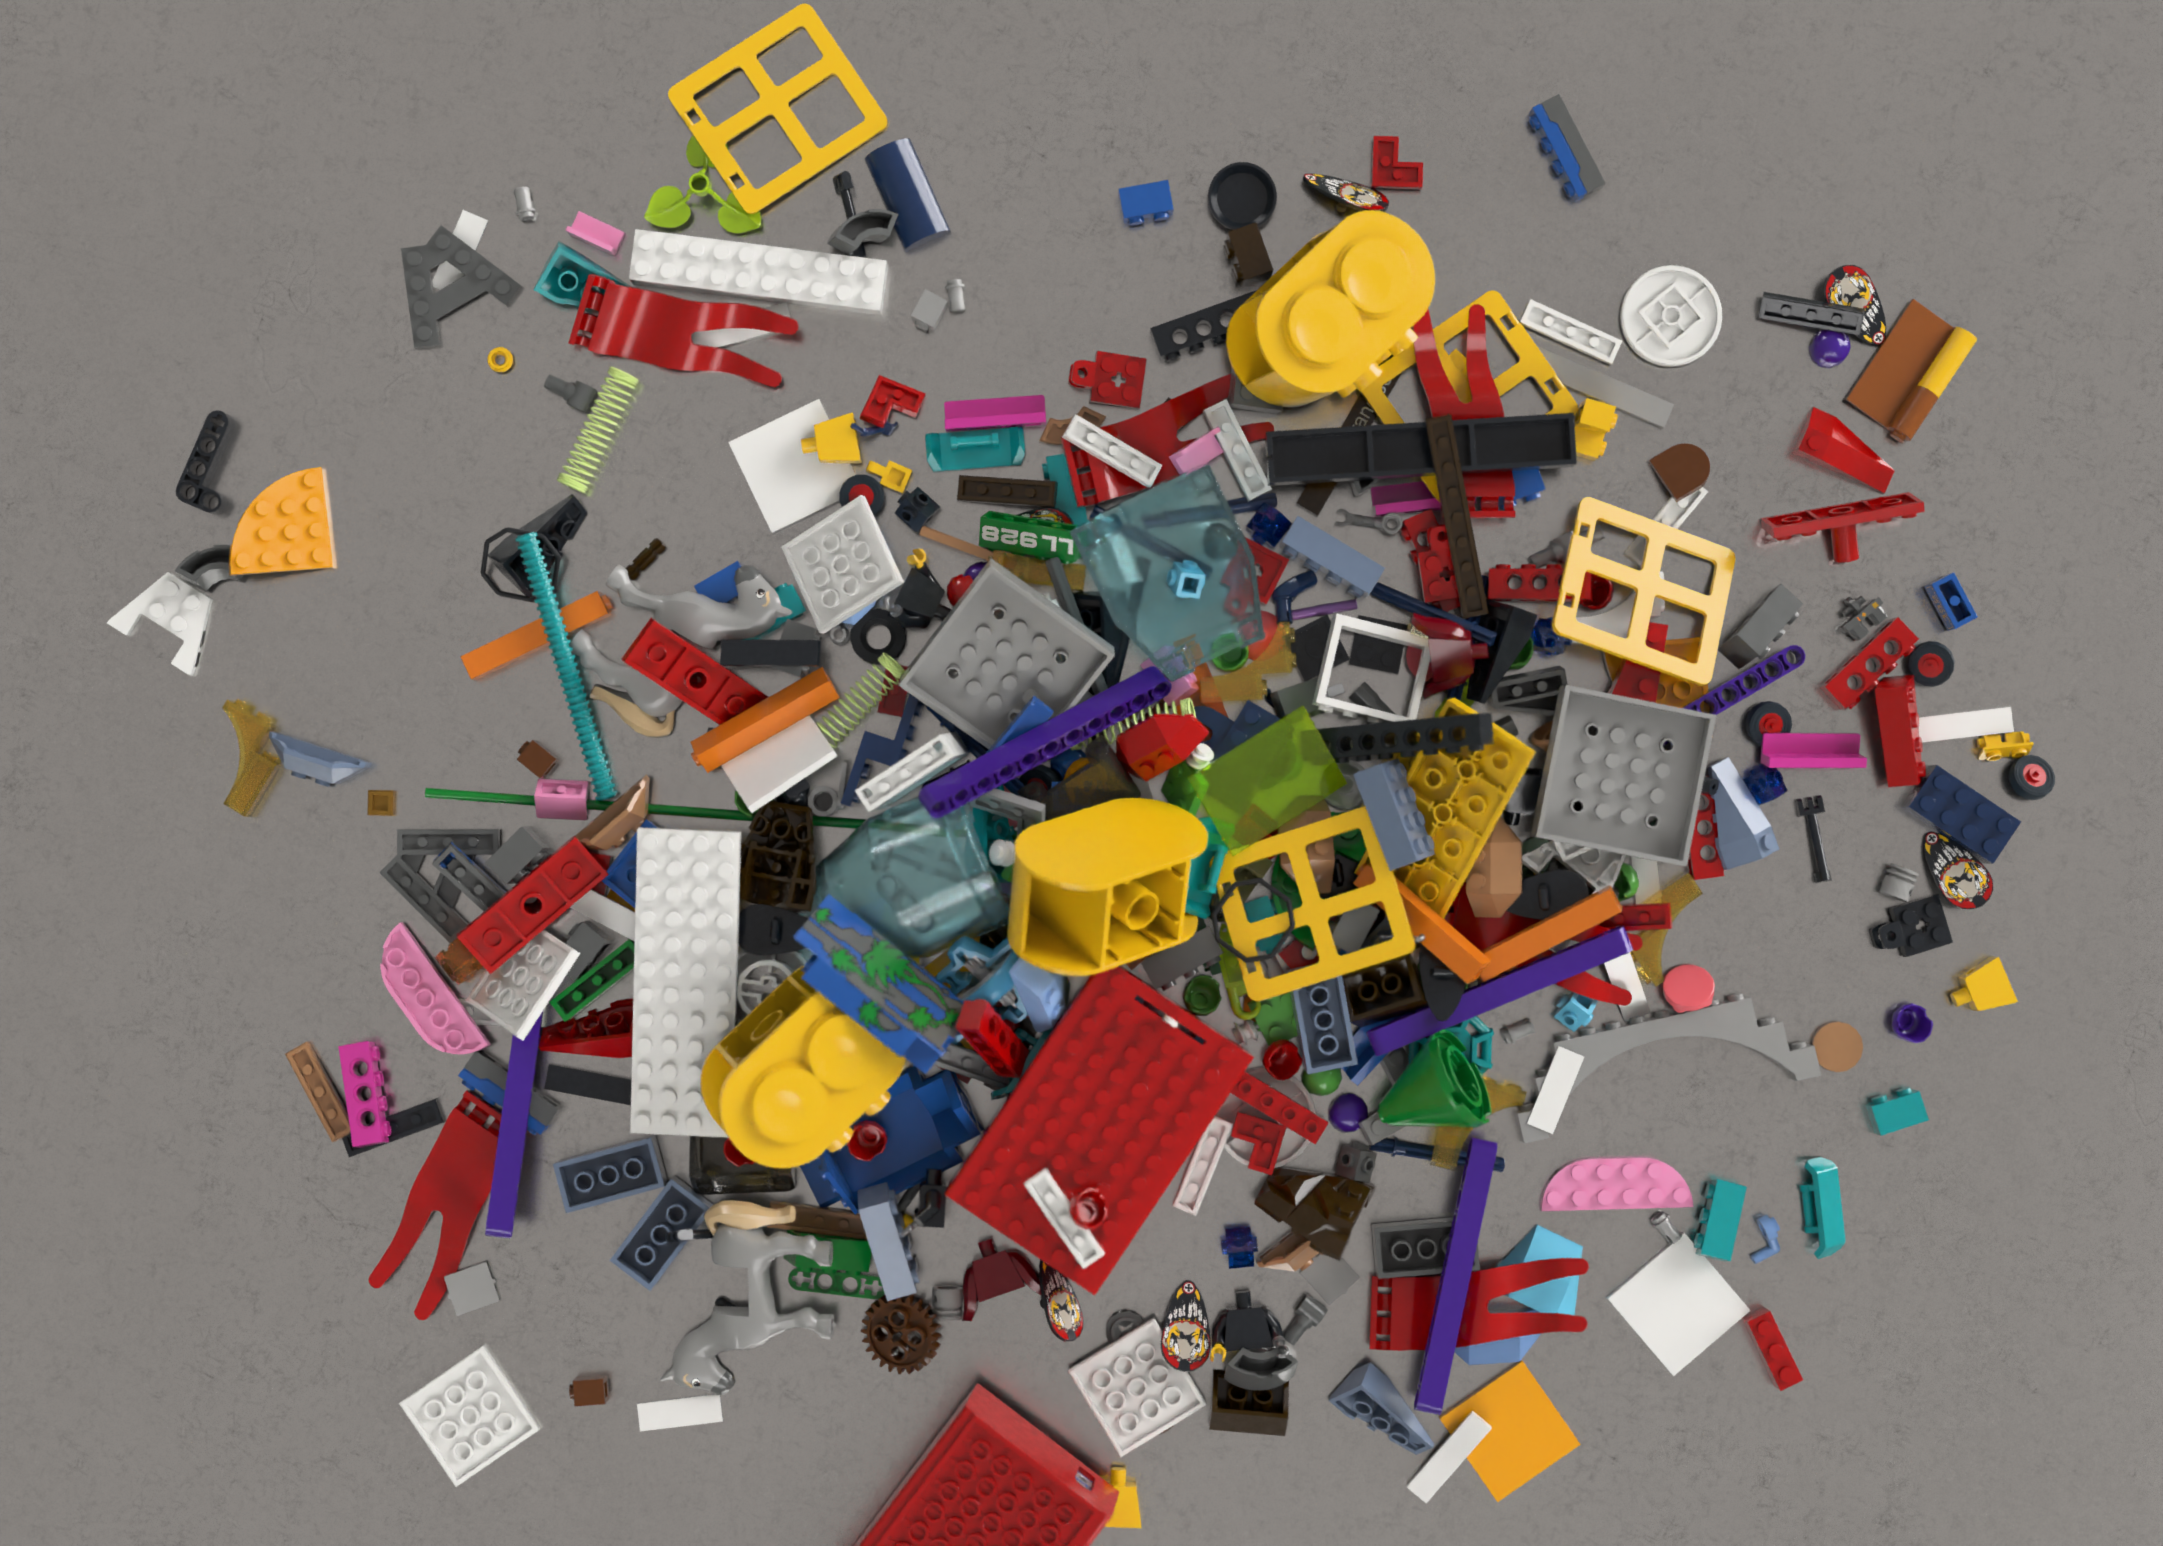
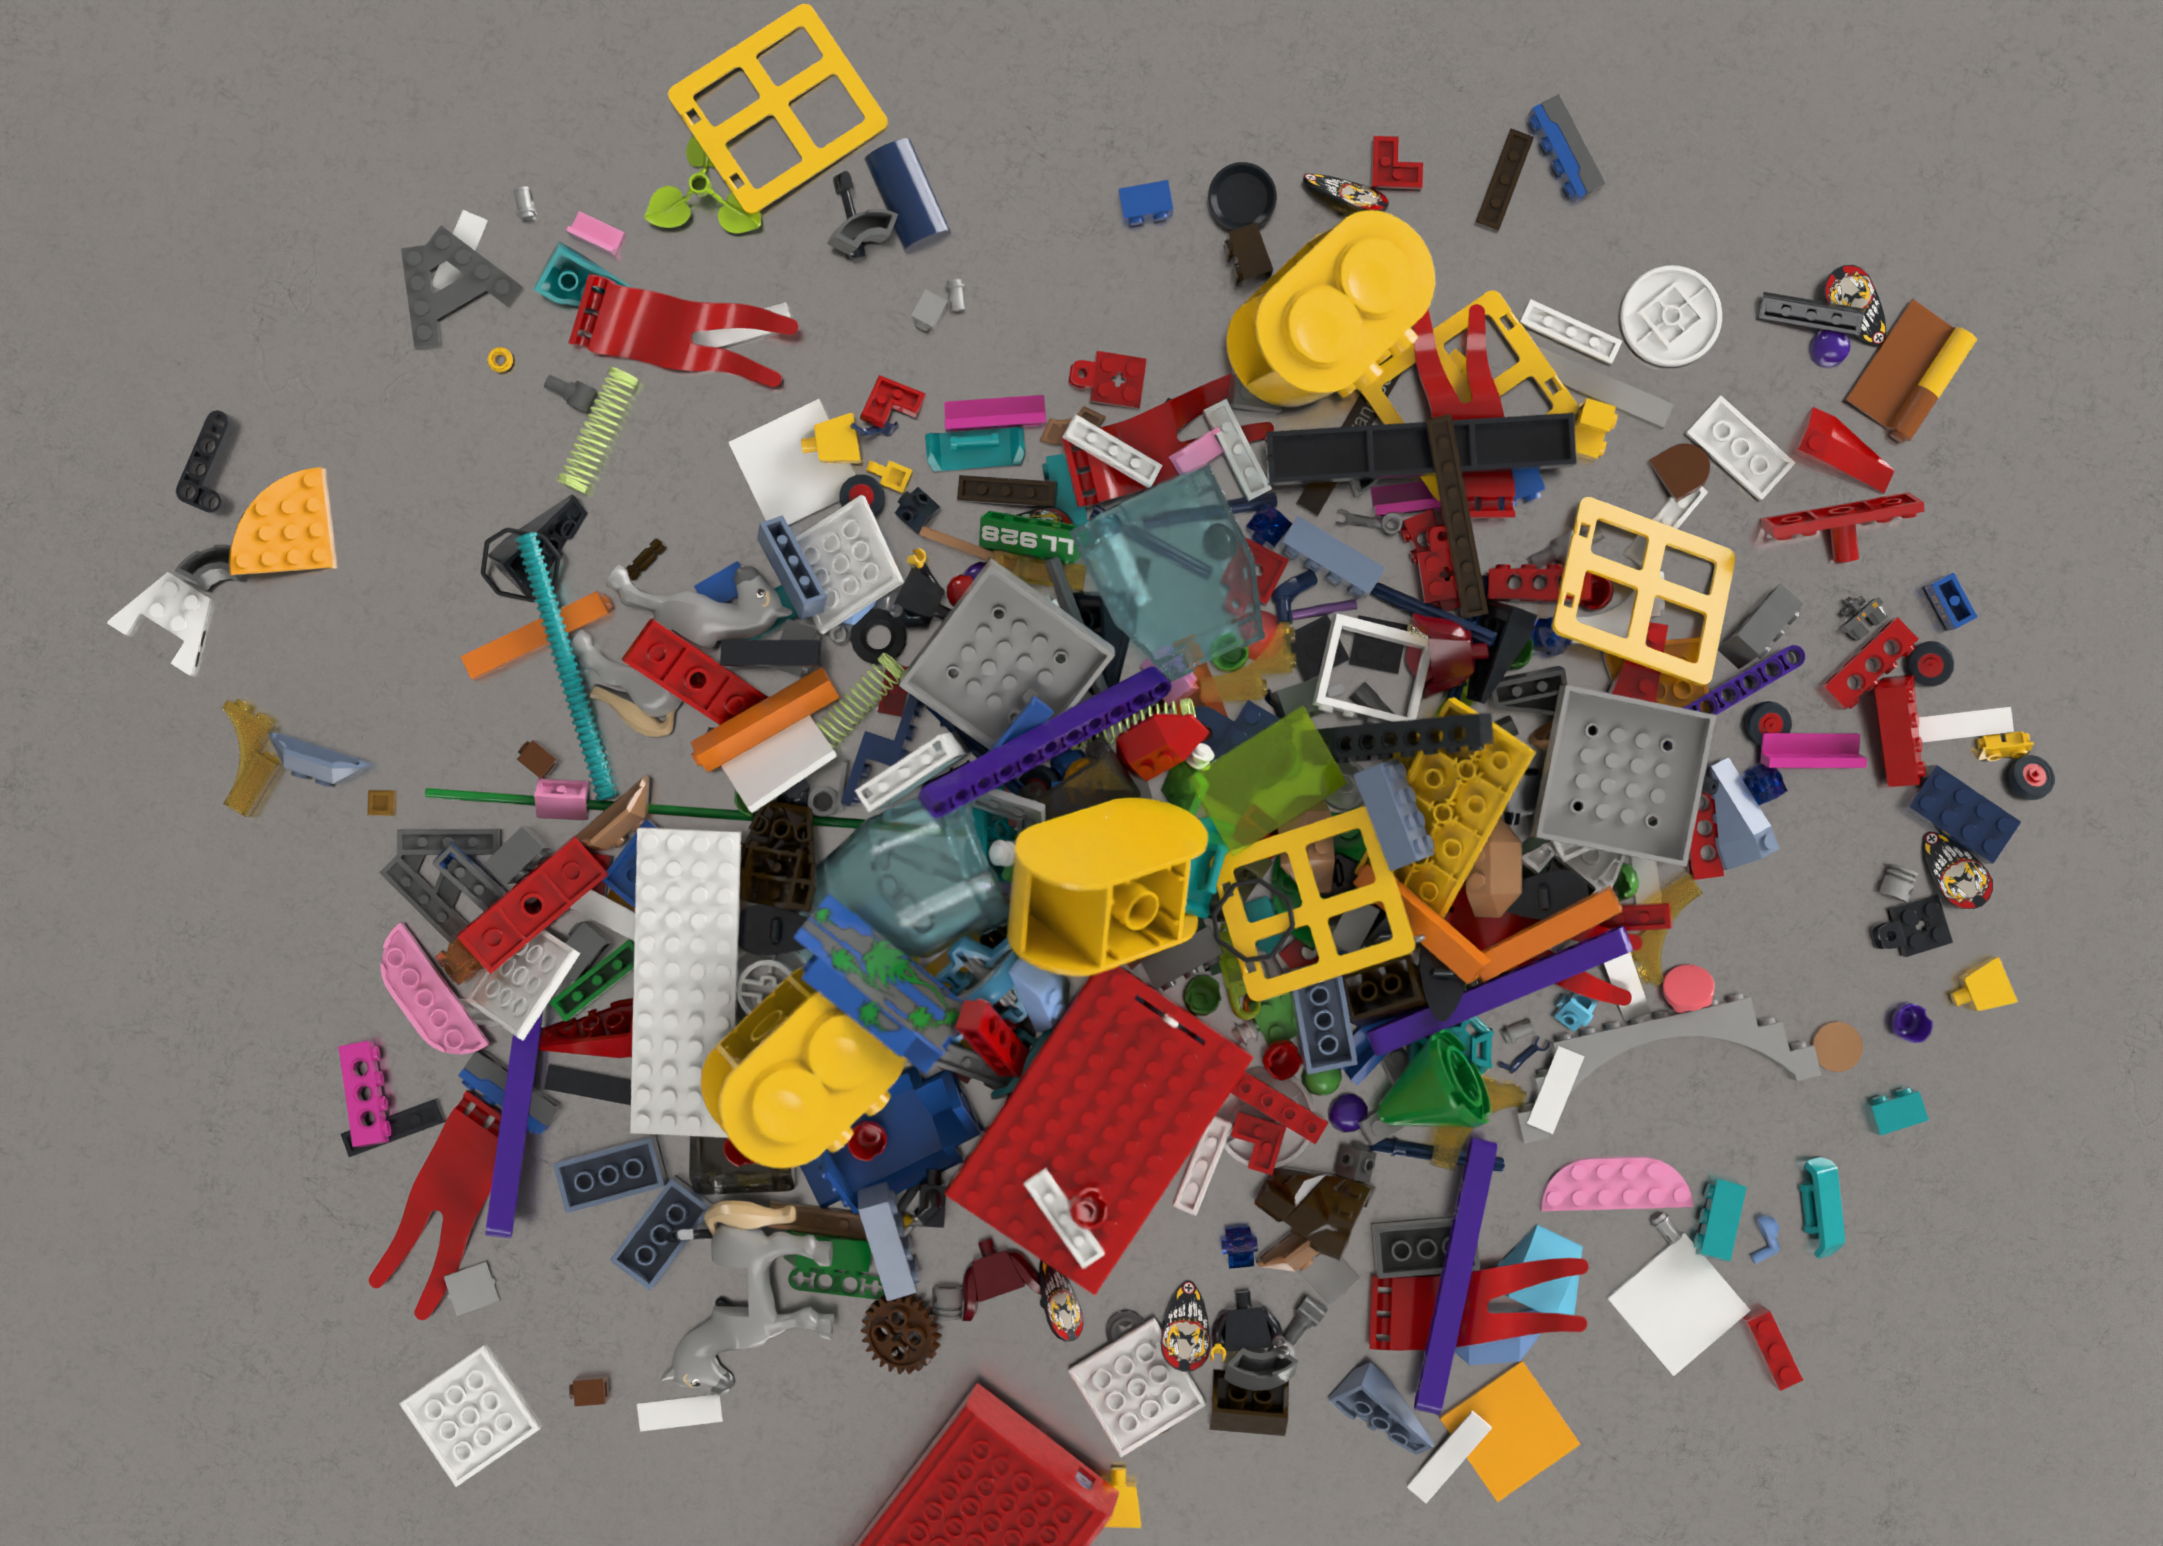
(320, 1091): medium nougat tile -> none
(758, 272): white brick -> none
(791, 567): none -> sand blue brick
(1163, 333): black brick -> none
(1186, 579): medium azure brick -> none
(1504, 180): none -> dark brown tile
(1524, 1056): none -> dark blue piece
(1740, 448): none -> white plate
(1811, 812): black hinge -> none

